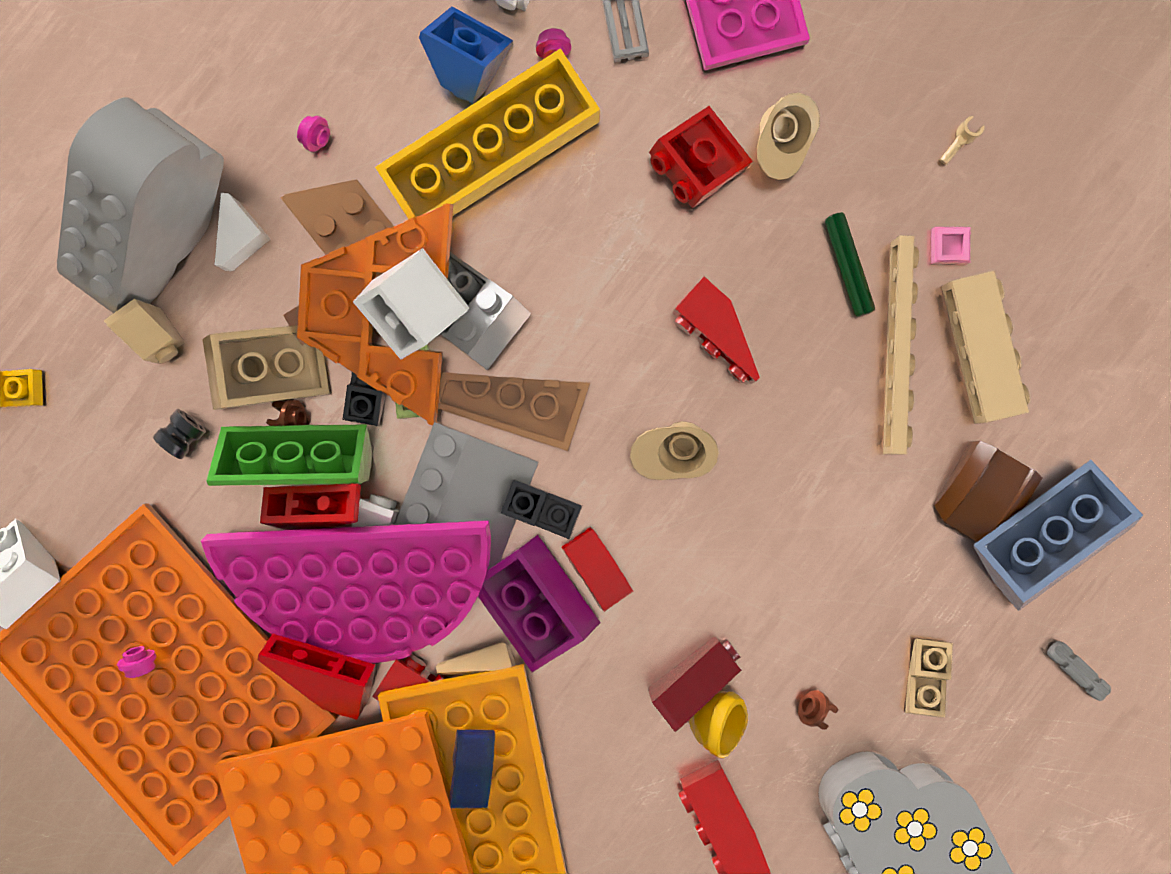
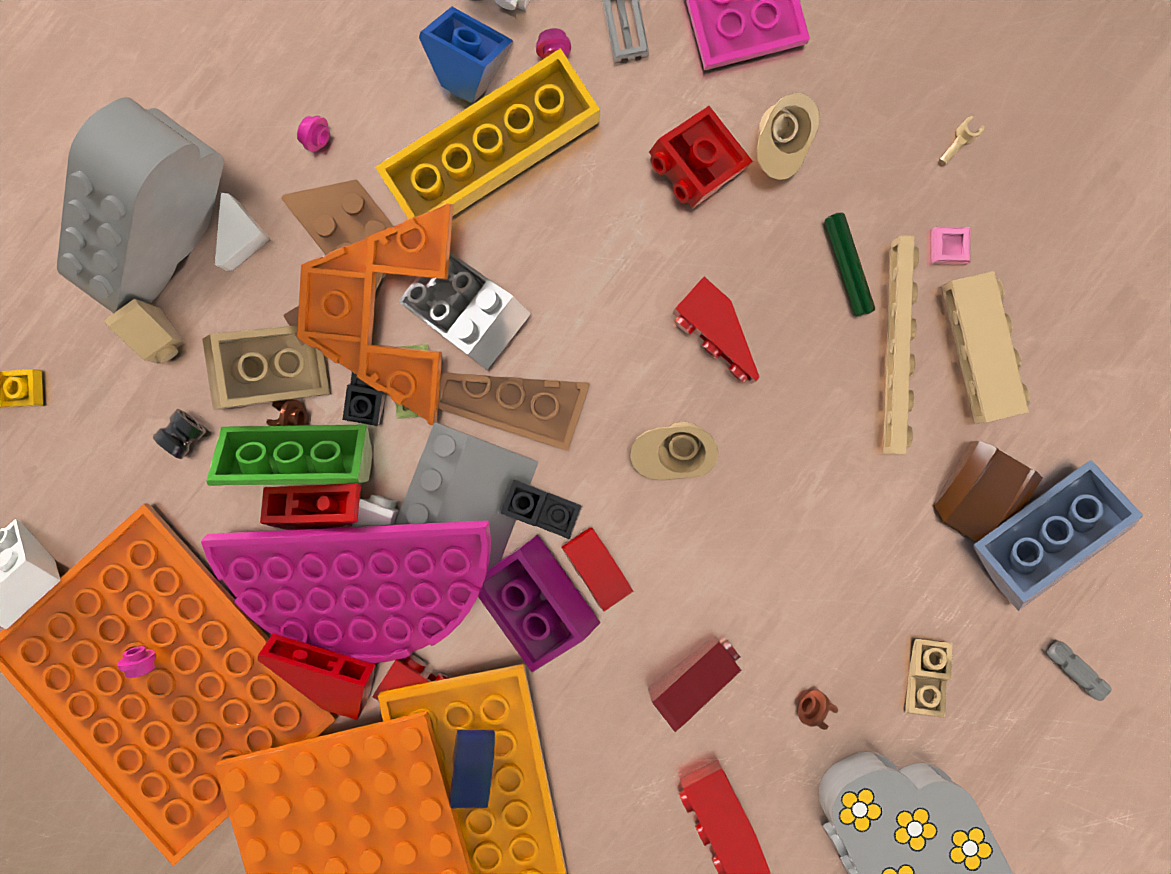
(411, 304): white slope -> none
(486, 659): tan slope -> none
(720, 723): yellow hat -> none

